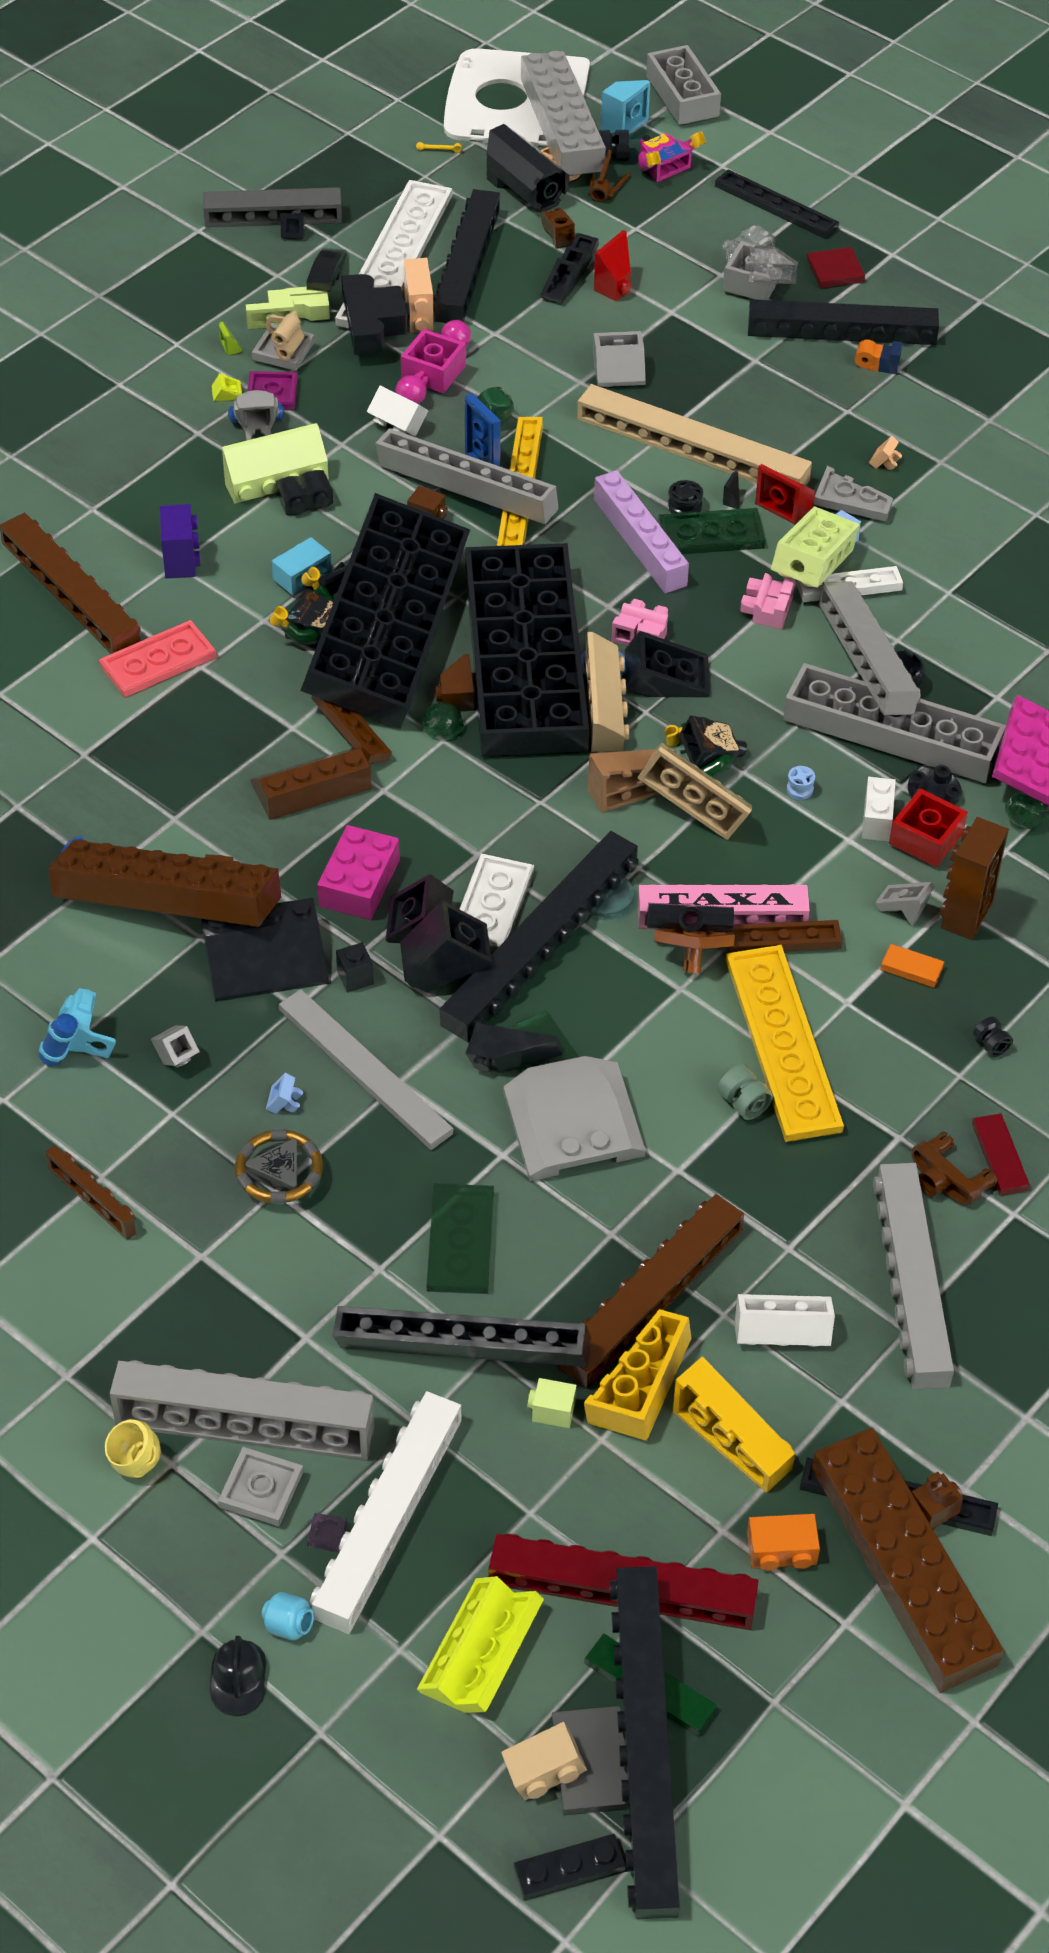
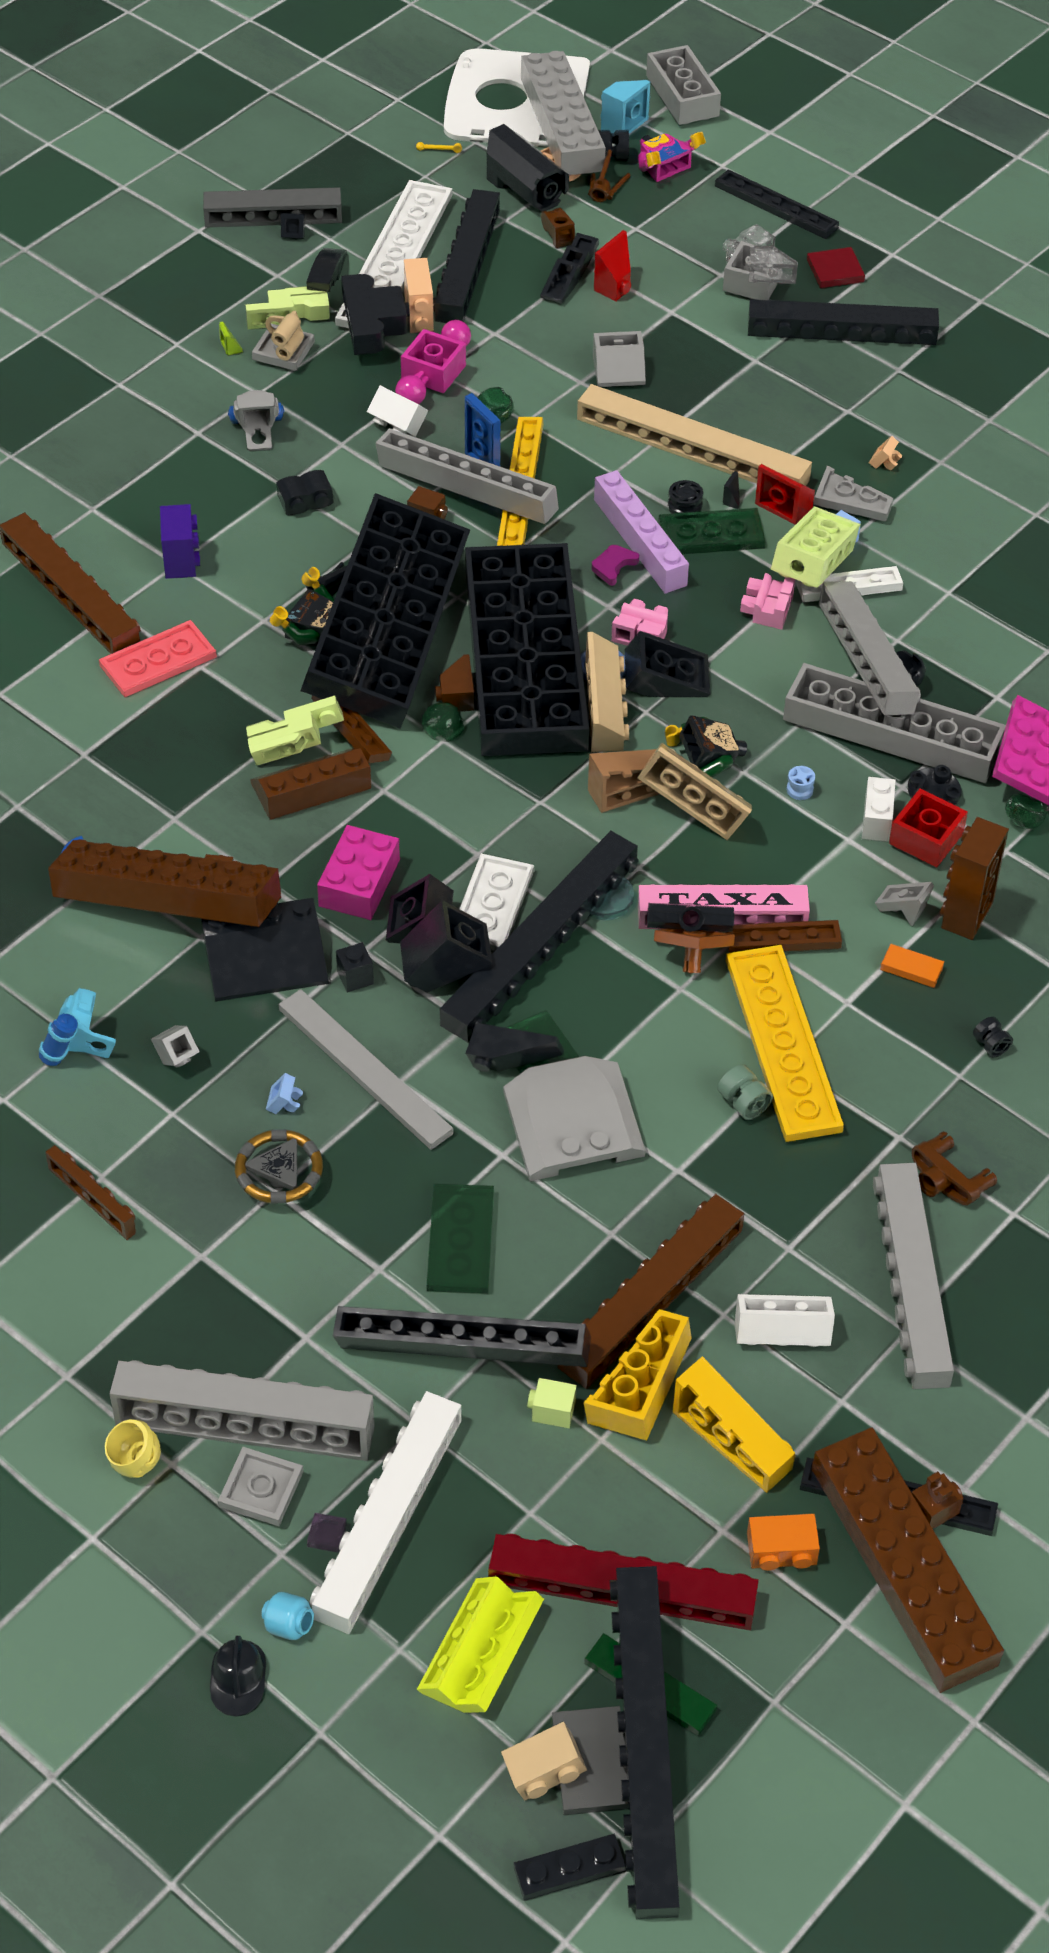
(226, 388): neon yellow slope -> none
(258, 463): yellowish green slope -> none
(281, 384): magenta tile -> none
(291, 565): medium azure brick -> none
(296, 732): none -> yellowish green plate
(610, 562): none -> magenta piece
(879, 357): leg -> none
(1000, 1154): dark red tile -> none

